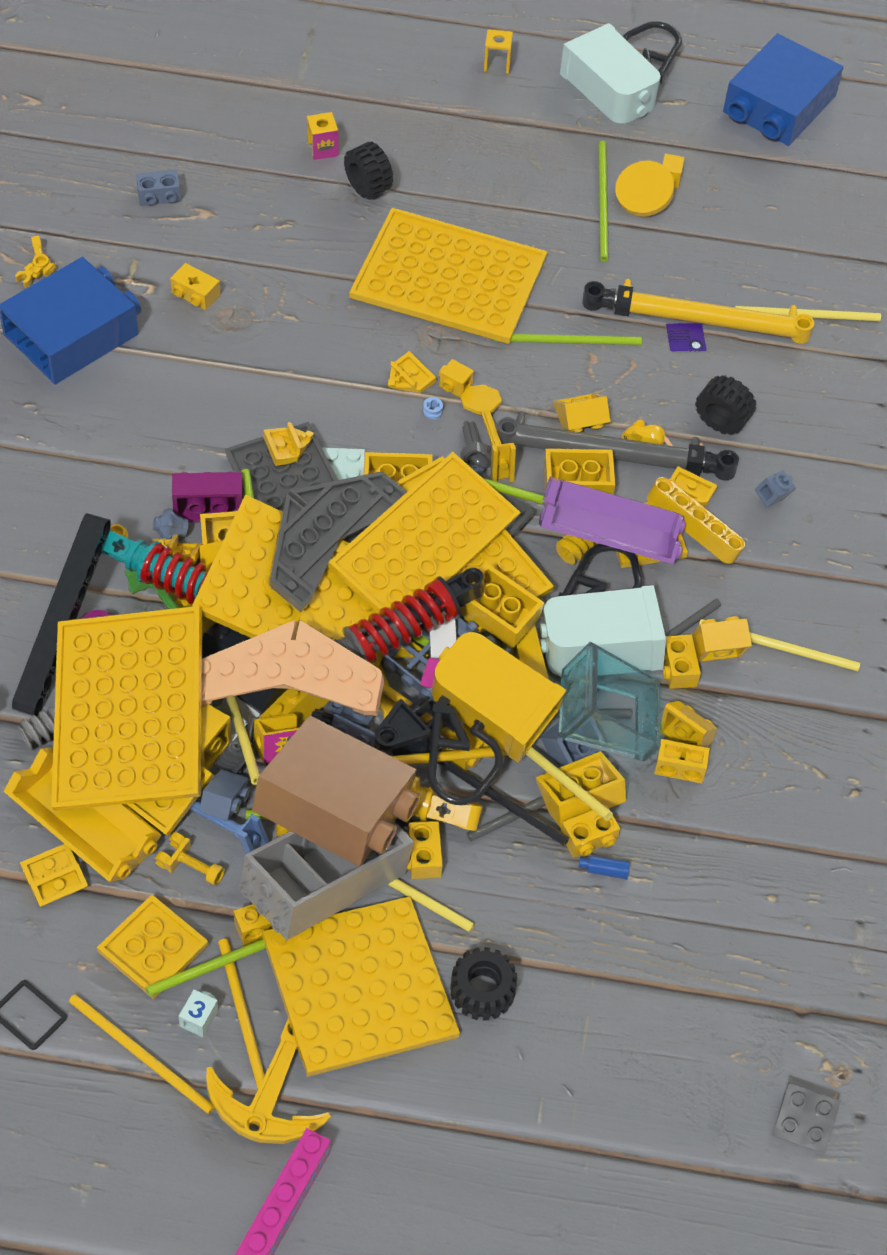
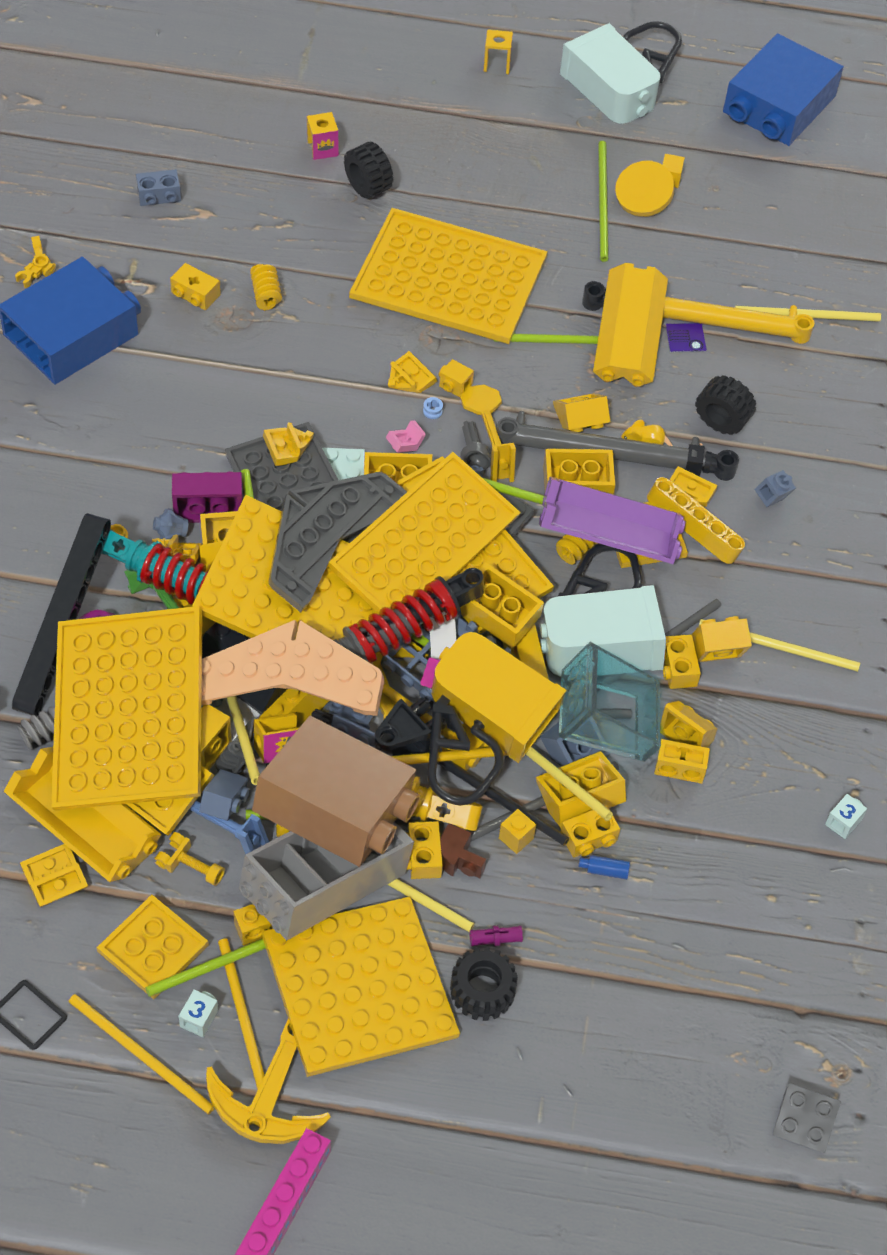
(265, 286): none -> yellow piece
(407, 439): none -> bright pink bracket
(455, 855): none -> copper brick
(496, 935): none -> magenta pin
(517, 831): none -> yellow brick
(630, 324): none -> yellow panel
(846, 816): none -> light aqua brick

